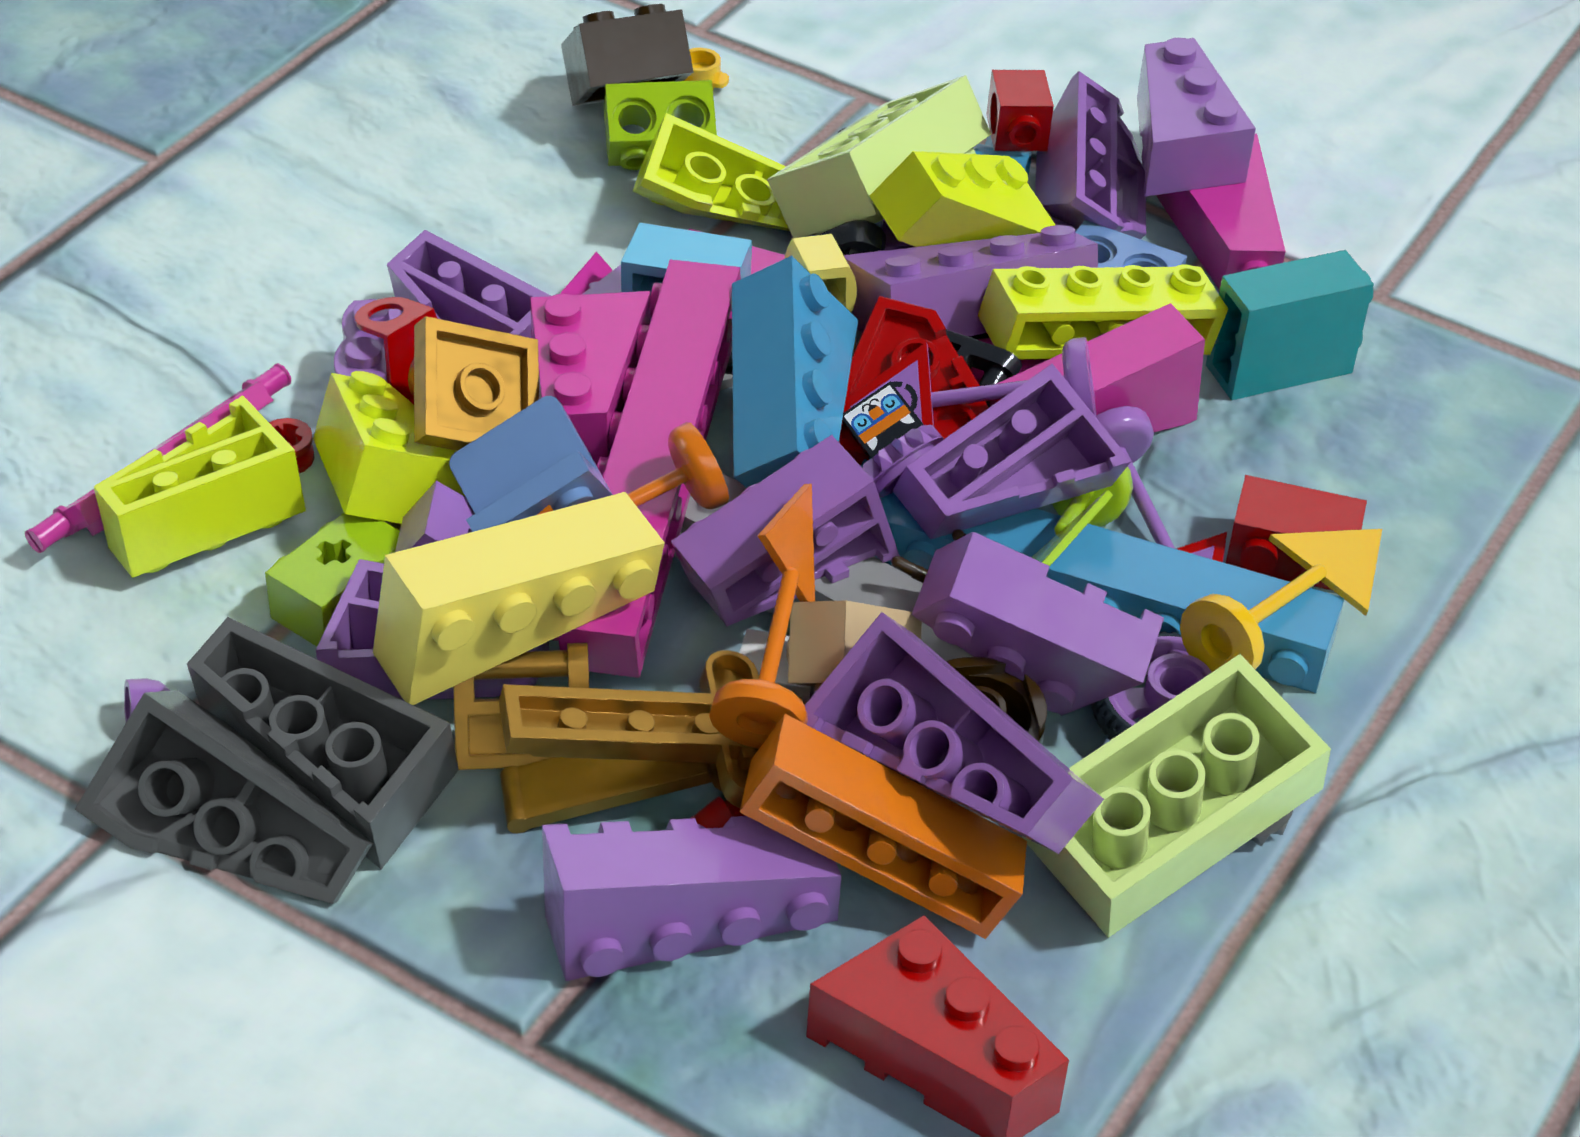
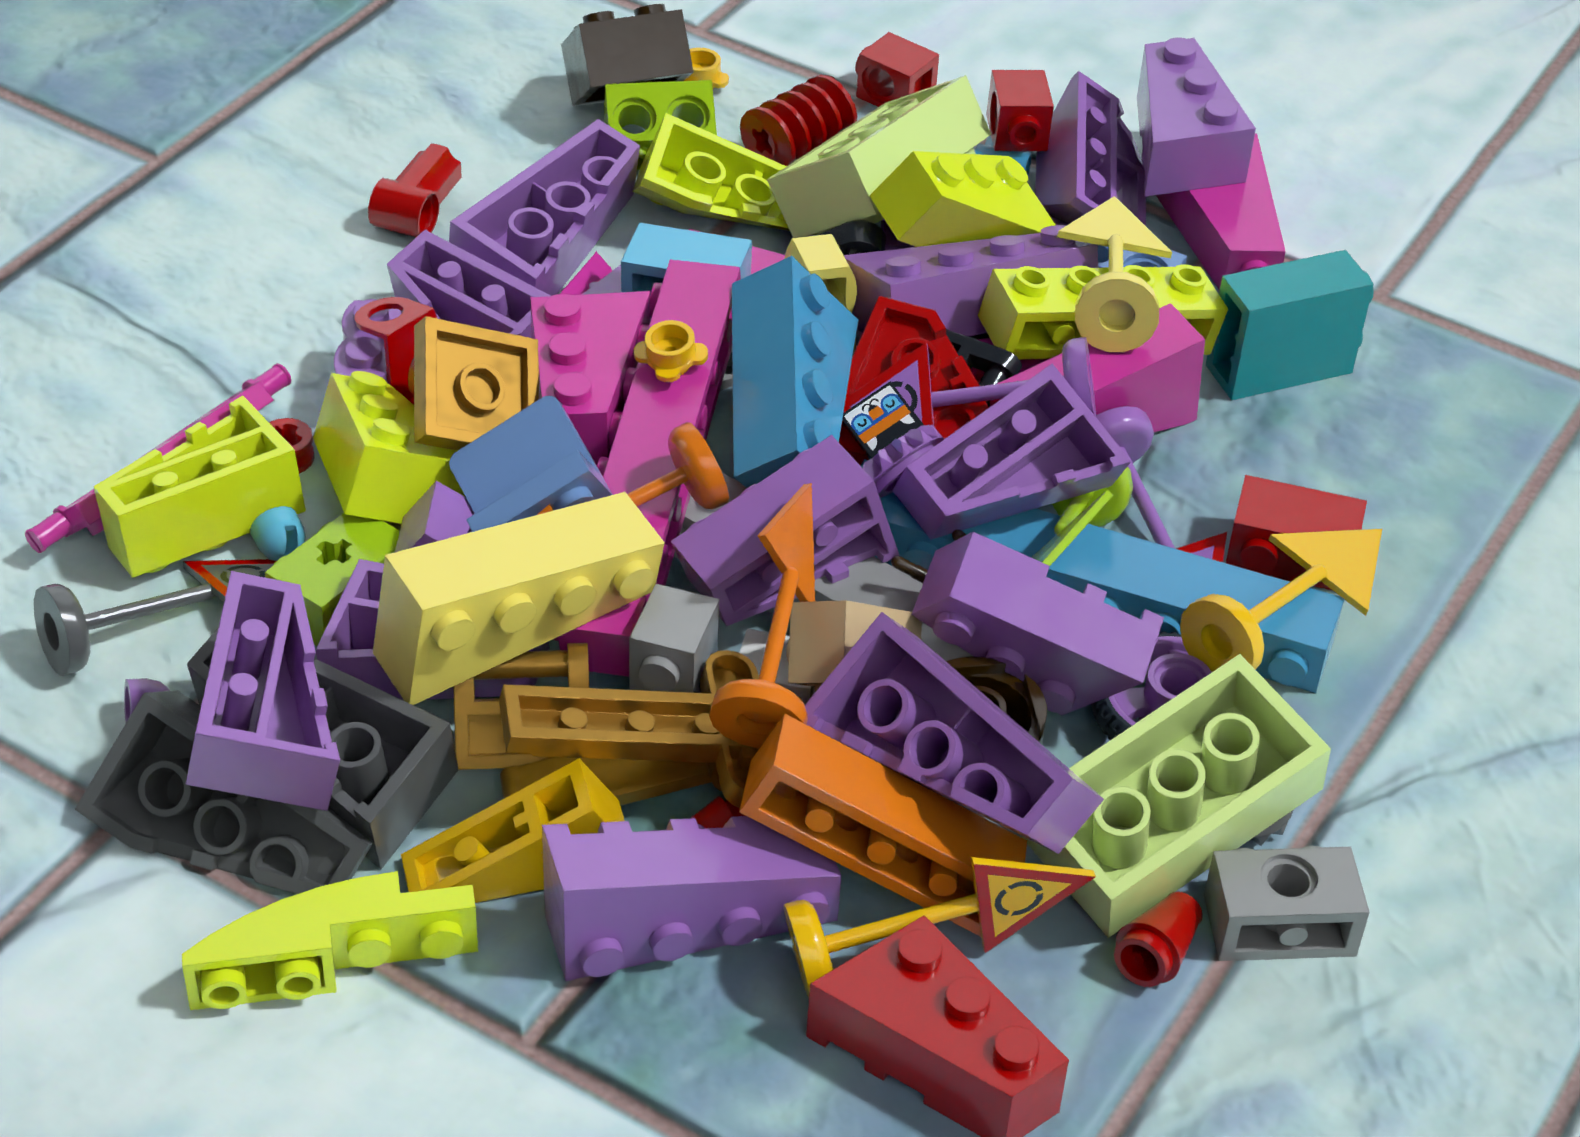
(65, 628): none -> dark grey piece
(262, 702): none -> medium lavender wedge
(278, 532): none -> medium azure hinge
(302, 939): none -> neon yellow slope
(415, 196): none -> red piece
(503, 844): none -> yellow slope
(553, 210): none -> medium lavender wedge
(670, 350): none -> yellow plate
(673, 641): none -> light grey brick
(798, 119): none -> red piece
(894, 69): none -> red brick
(1005, 898): none -> yellow piece
(1117, 307): none -> light yellow piece
(1158, 940): none -> red cone
(1285, 903): none -> light grey brick

